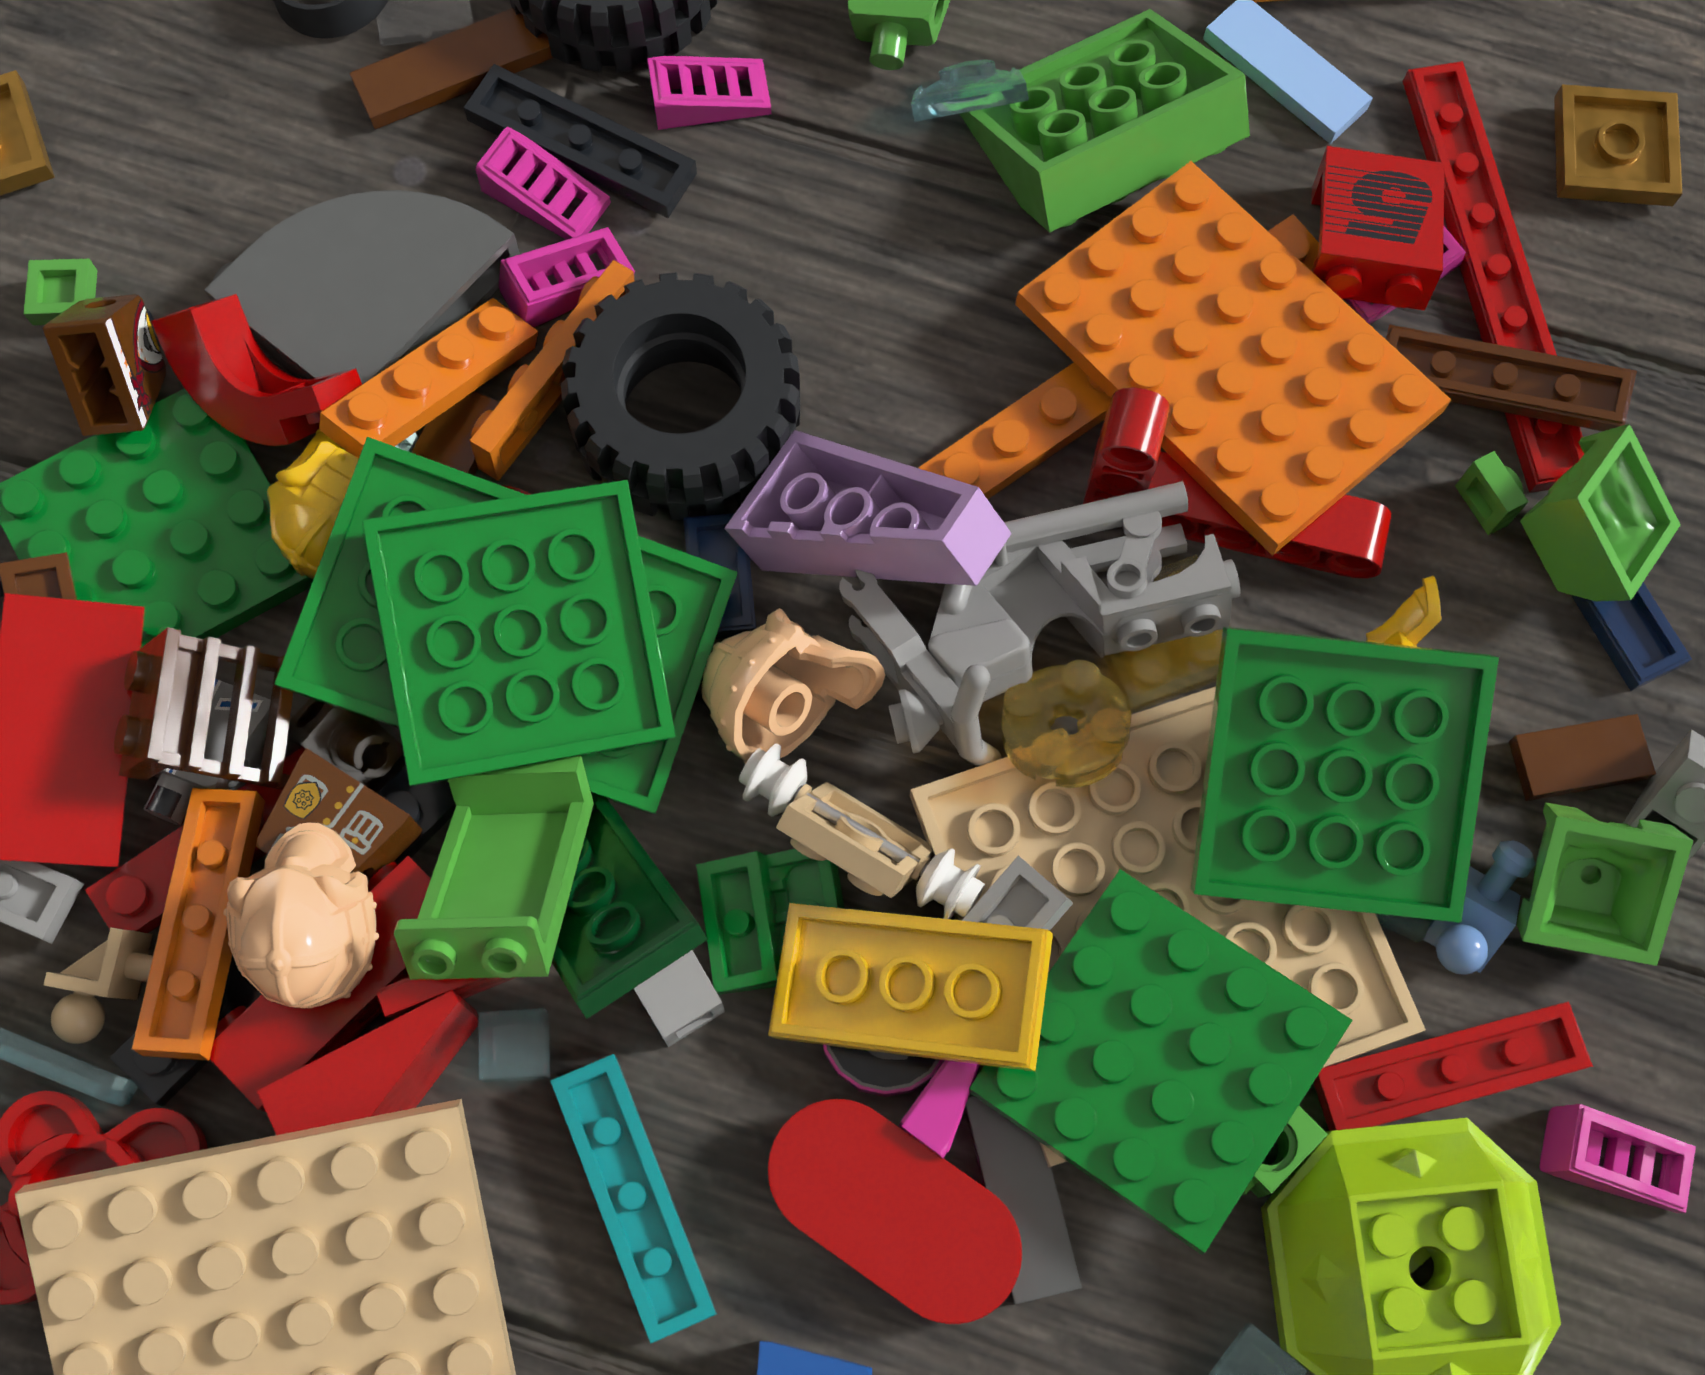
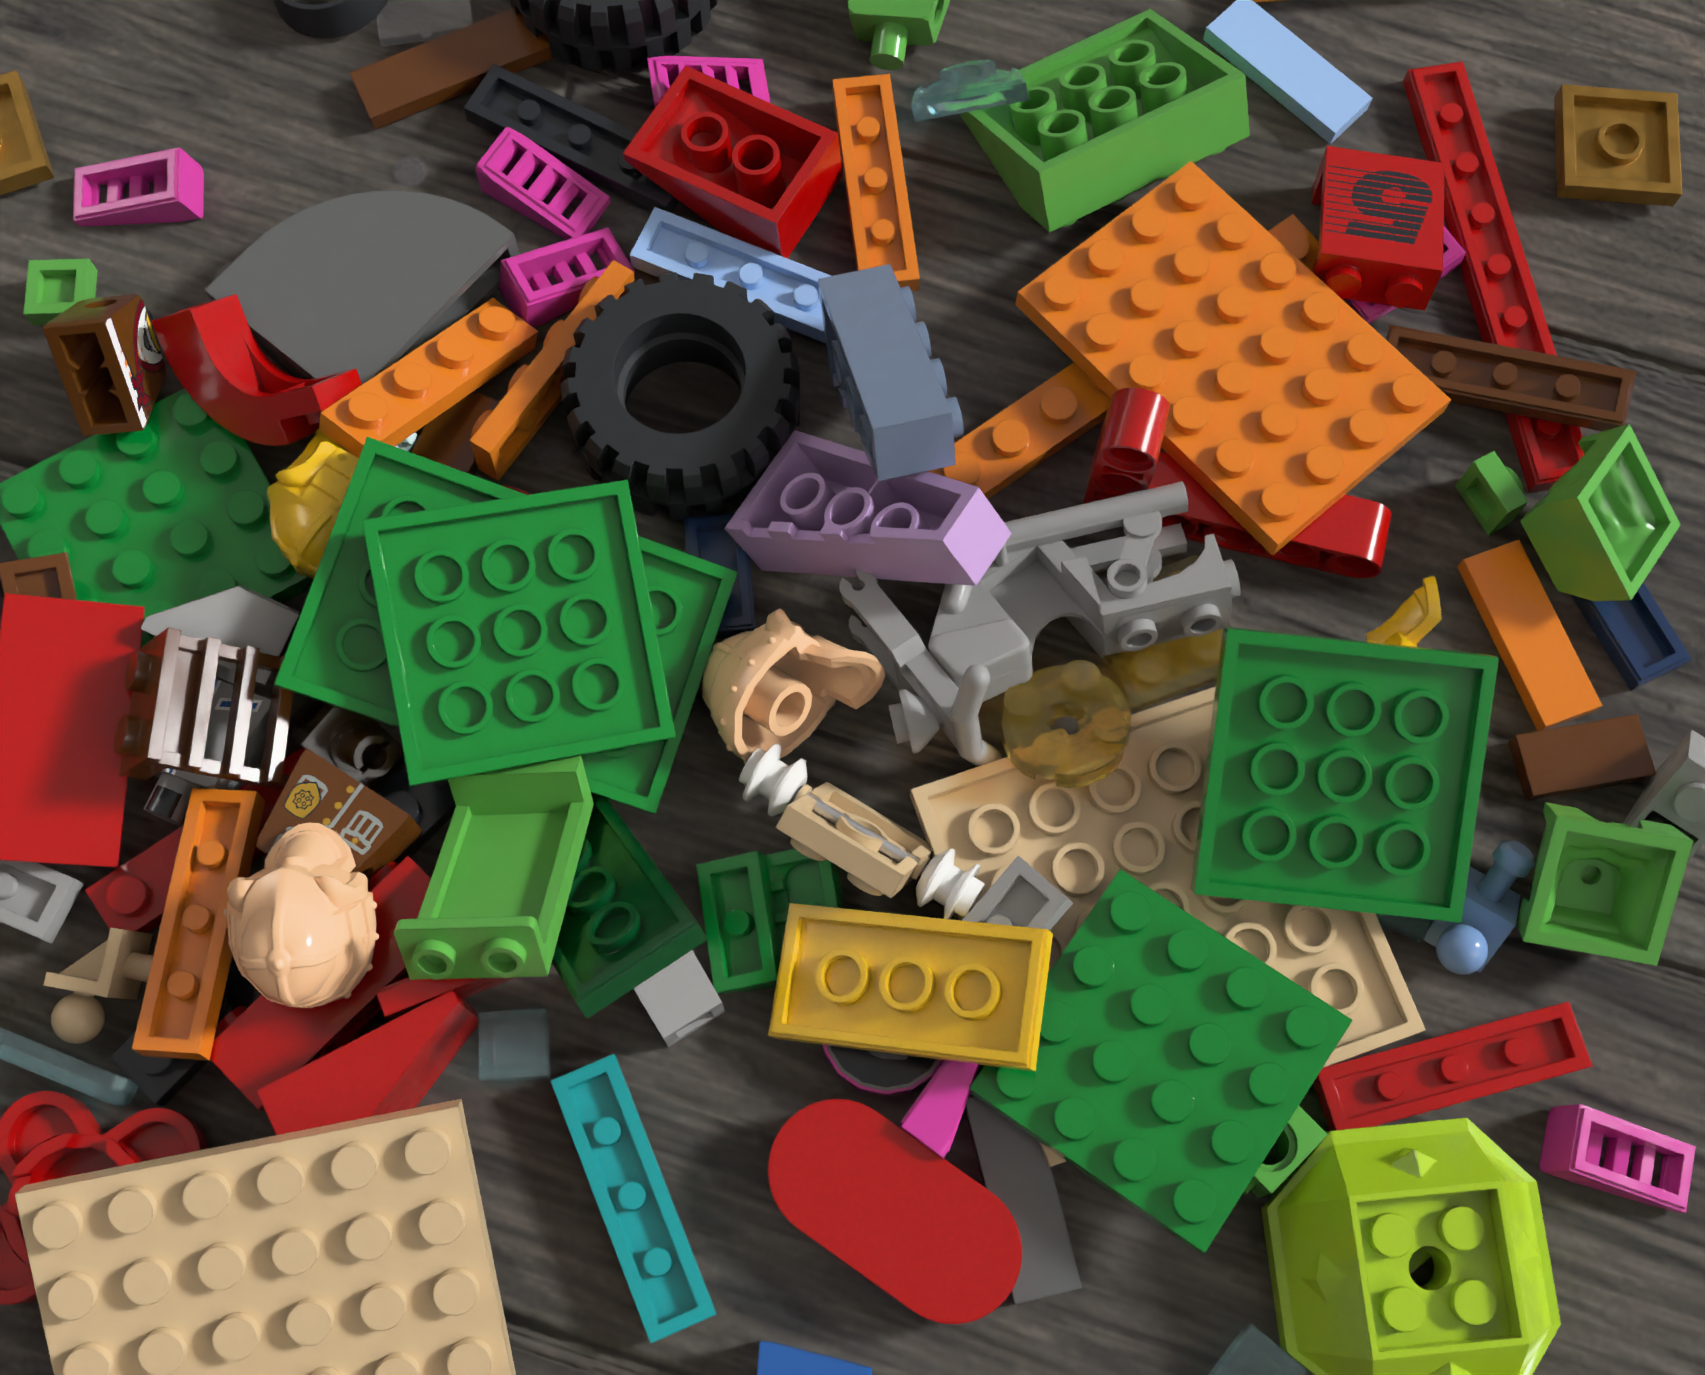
(176, 194): none -> dark pink slope
(234, 616): none -> light grey slope
(686, 247): none -> light blue plate
(738, 160): none -> red slope
(875, 176): none -> orange plate
(887, 373): none -> sand blue wedge
(1529, 636): none -> orange tile

